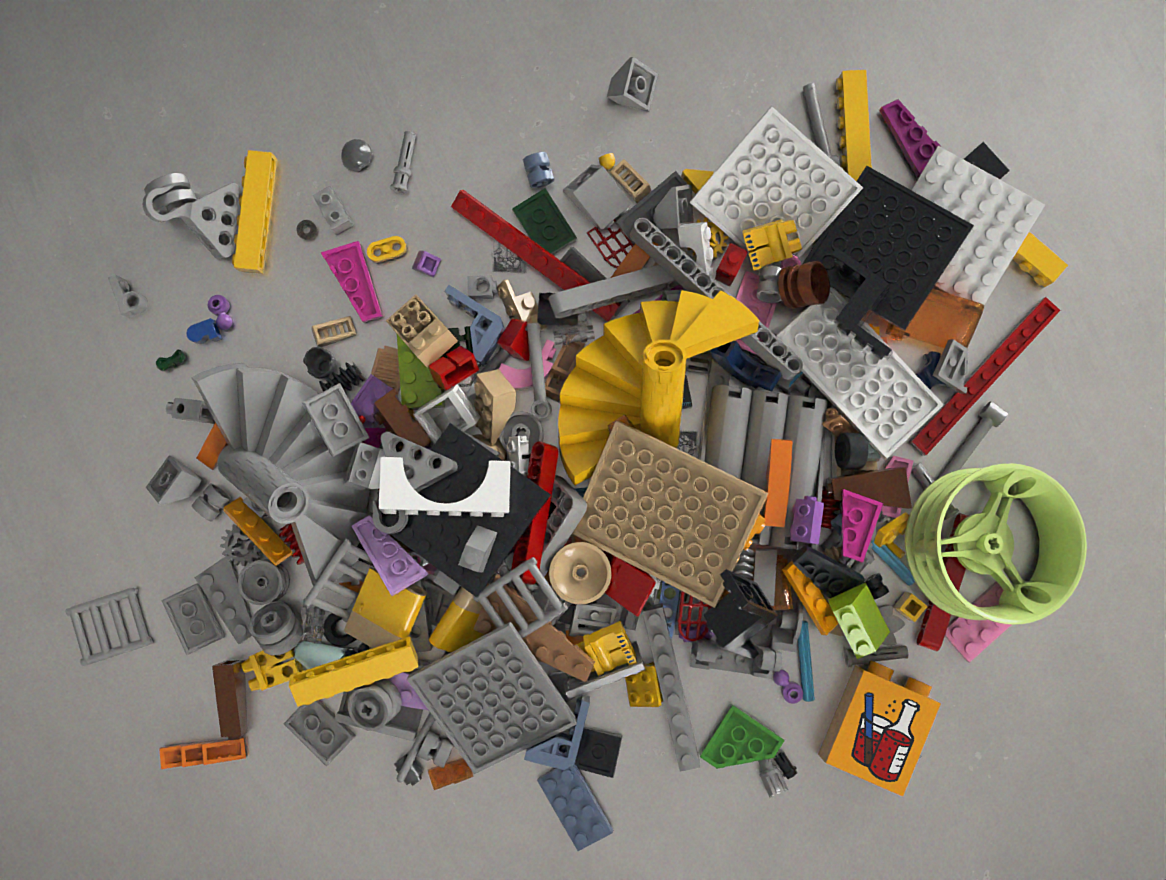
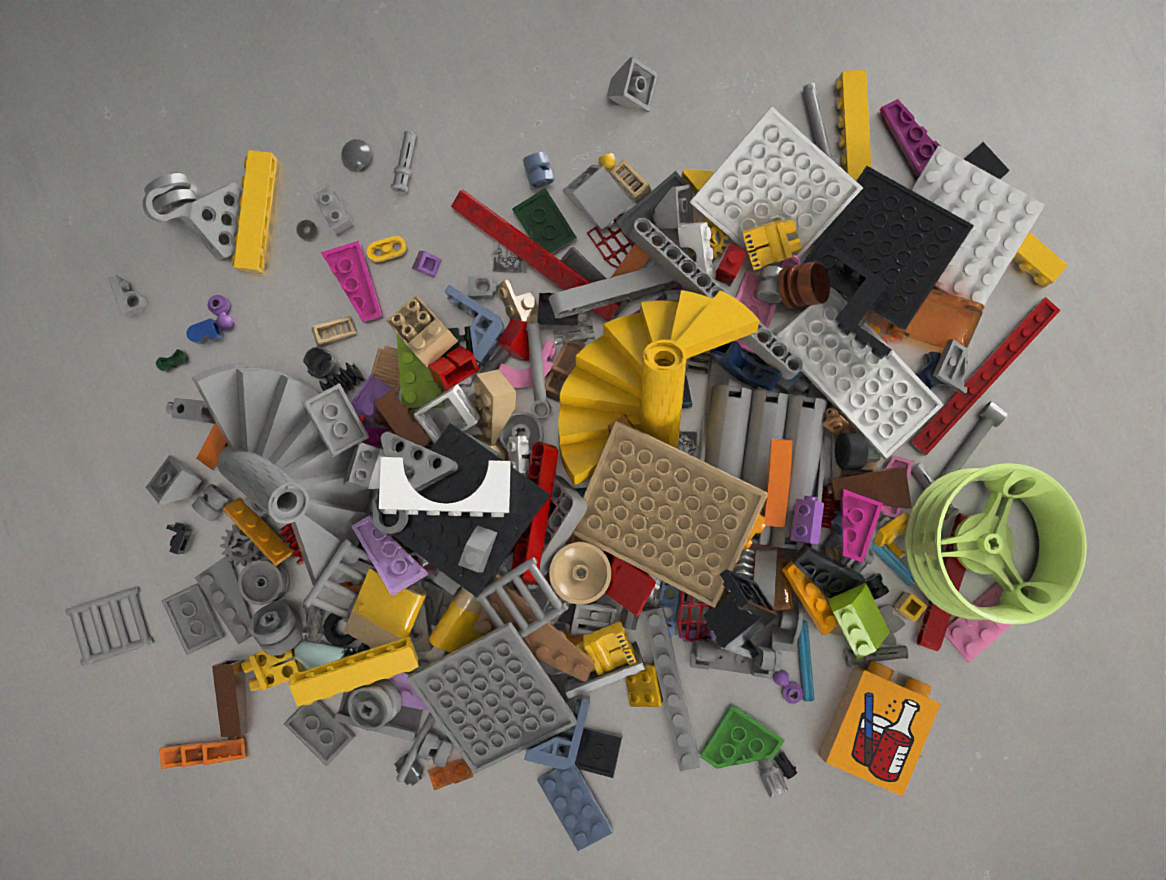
(180, 540): none -> black bracket

